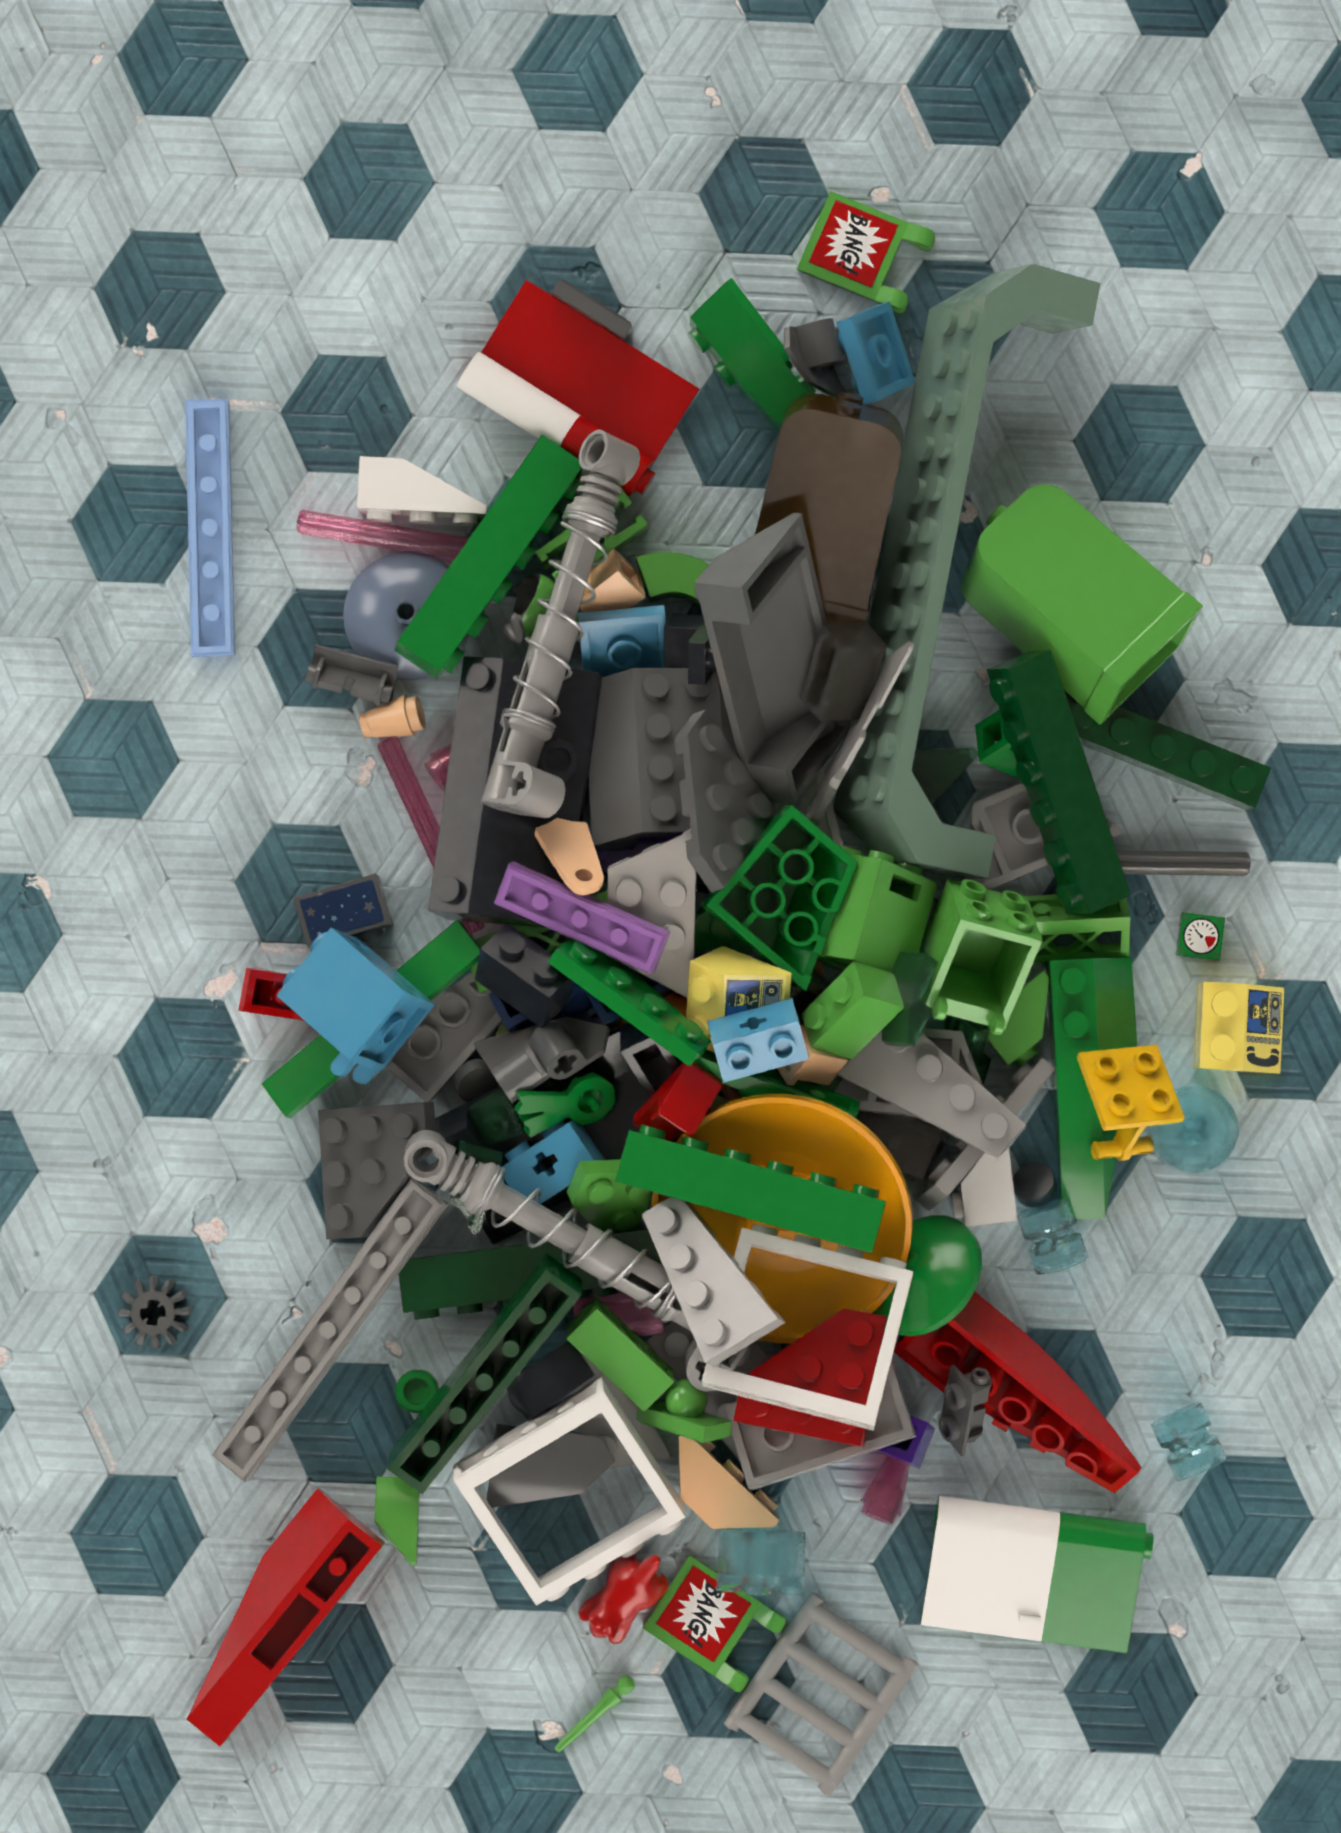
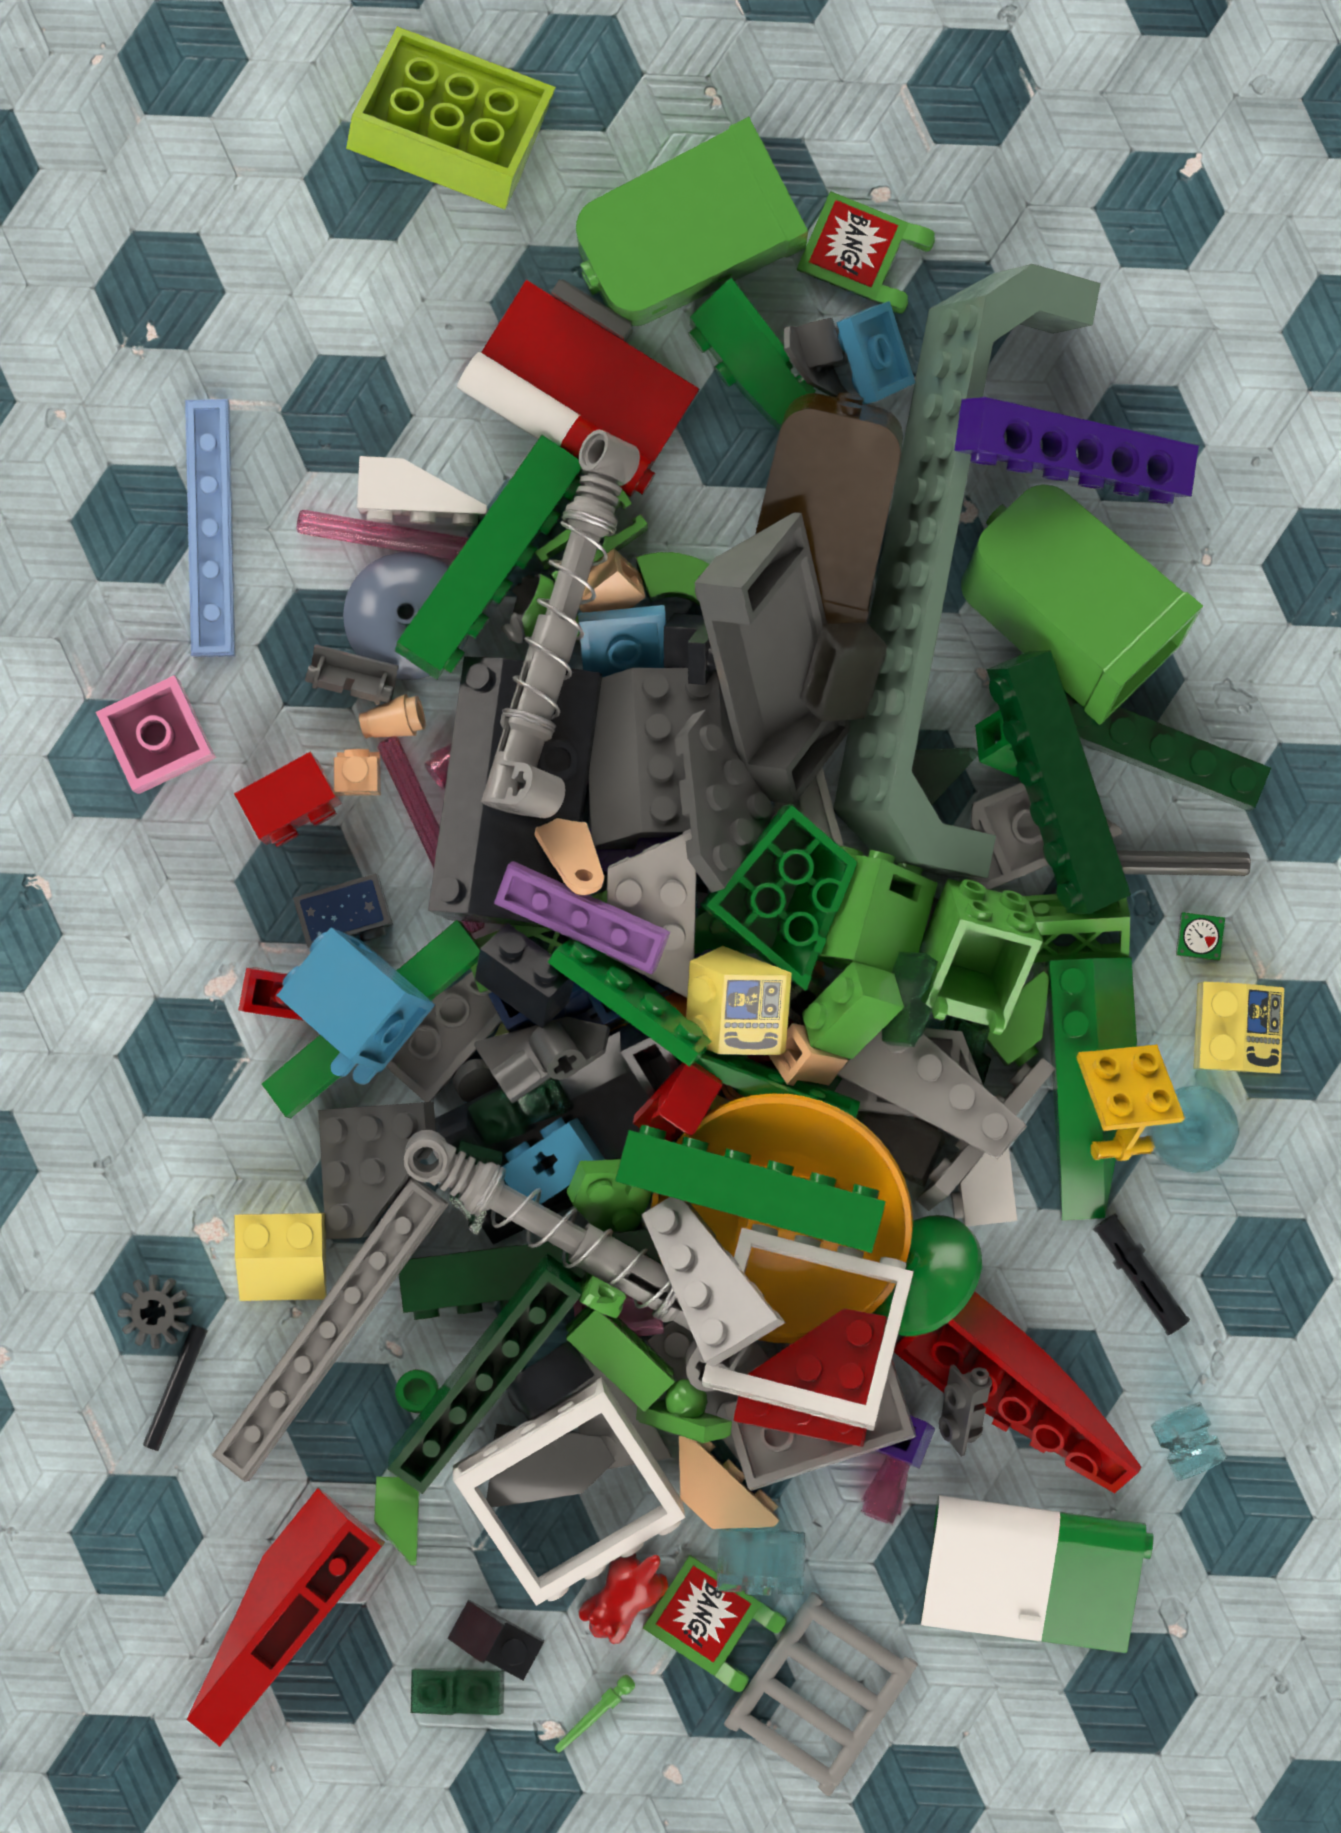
(155, 734): none -> bright pink brick
(175, 1387): none -> black bar
(280, 1256): none -> light yellow slope
(288, 800): none -> red brick
(357, 773): none -> light nougat brick
(449, 117): none -> lime slope
(457, 1691): none -> clear green slope
(495, 1640): none -> black slope
(584, 1102): green piece -> none
(601, 1296): none -> bright green slope
(688, 227): none -> bright green piece
(757, 1040): dark azure brick -> none
(856, 735): light grey sword -> none
(1034, 1184): black tile -> none
(1052, 1236): clear light blue wheel -> none
(1141, 1273): none -> black pin
(1169, 461): none -> dark purple brick

